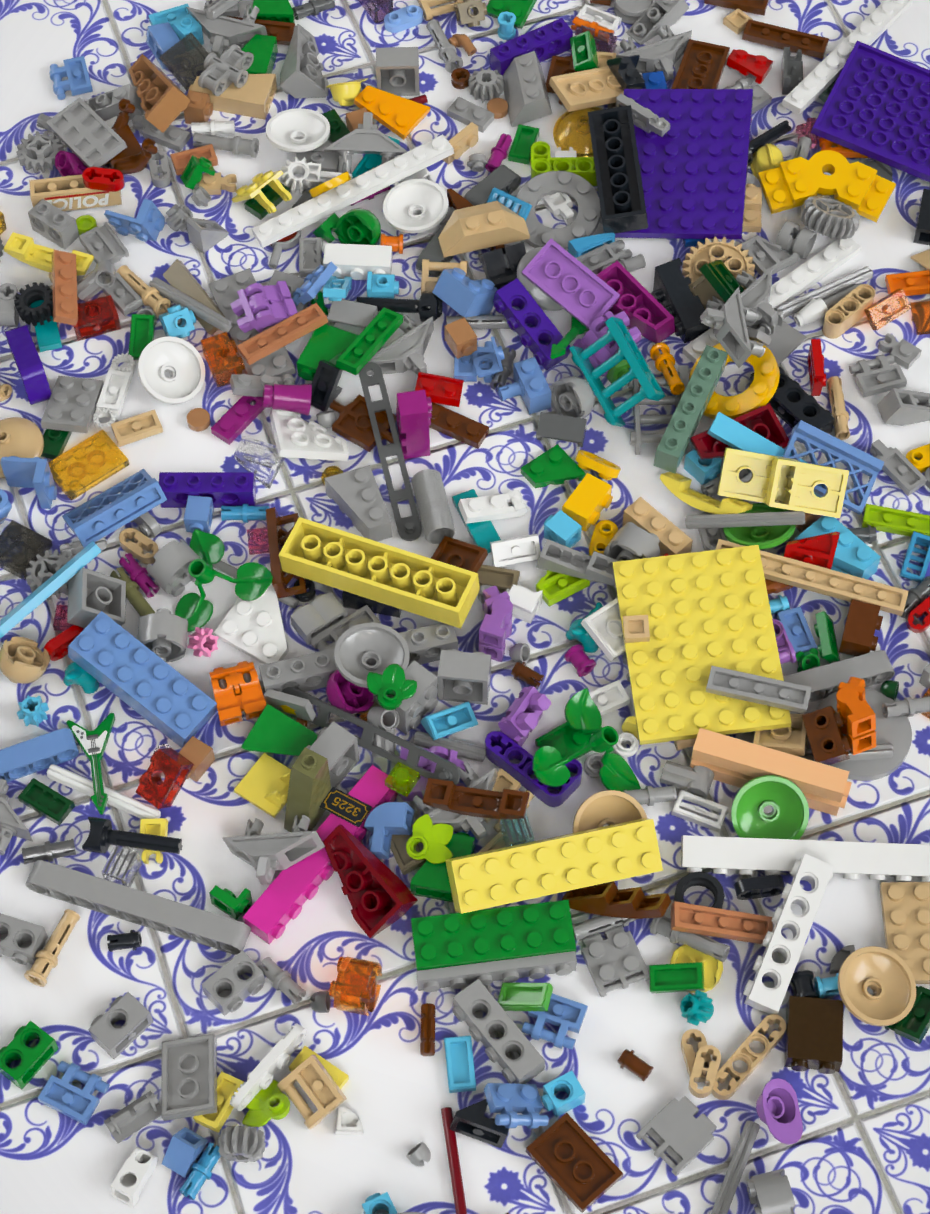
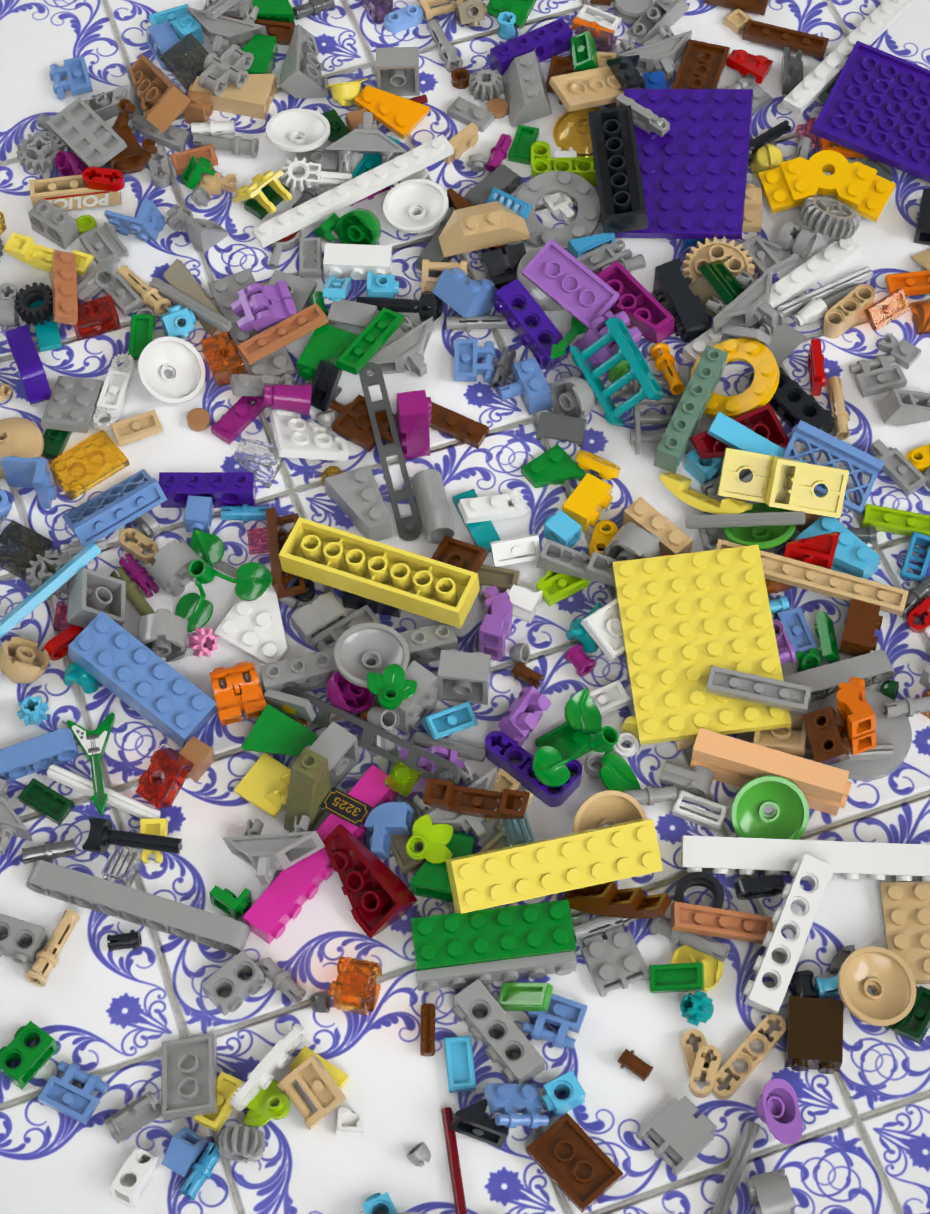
(114, 1039): light grey brick -> none
(313, 283): medium blue plate -> none
(330, 184): yellow tile -> none
(394, 241): orange bush -> none
(440, 388): red plate -> none
(460, 338): medium nougat brick -> none
(463, 41): medium nougat arm -> none
(494, 357): medium blue bracket -> none
(636, 628): tan plate -> none
(731, 328): light grey connector -> none

